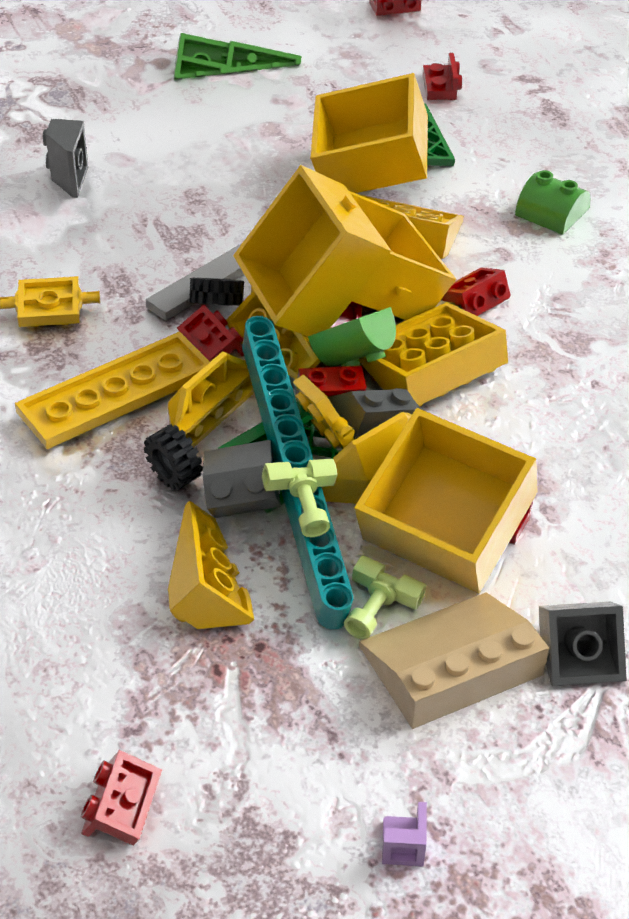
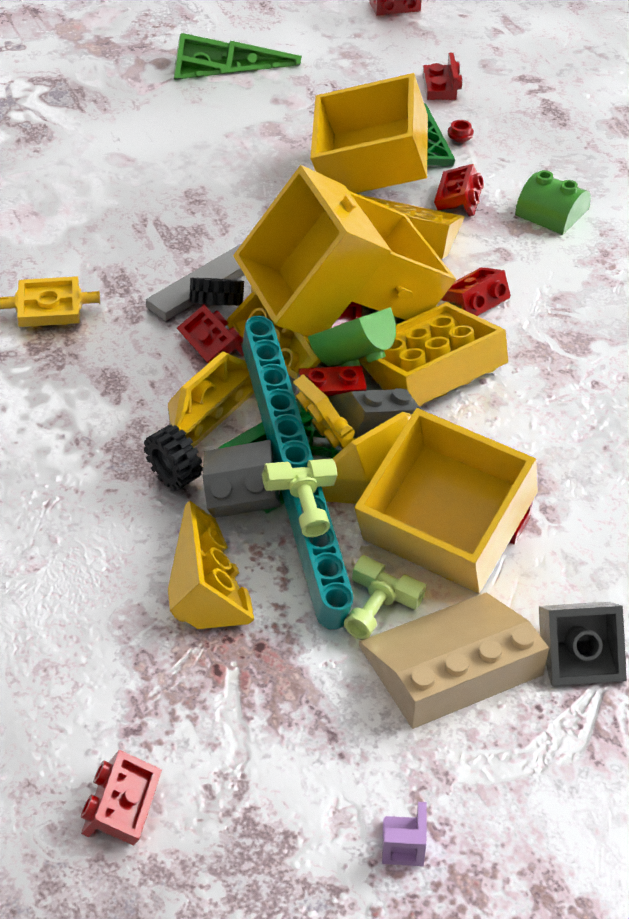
(66, 154): dark grey slope -> none
(111, 390): yellow plate -> none
(458, 188): none -> red bracket
(460, 131): none -> red plate

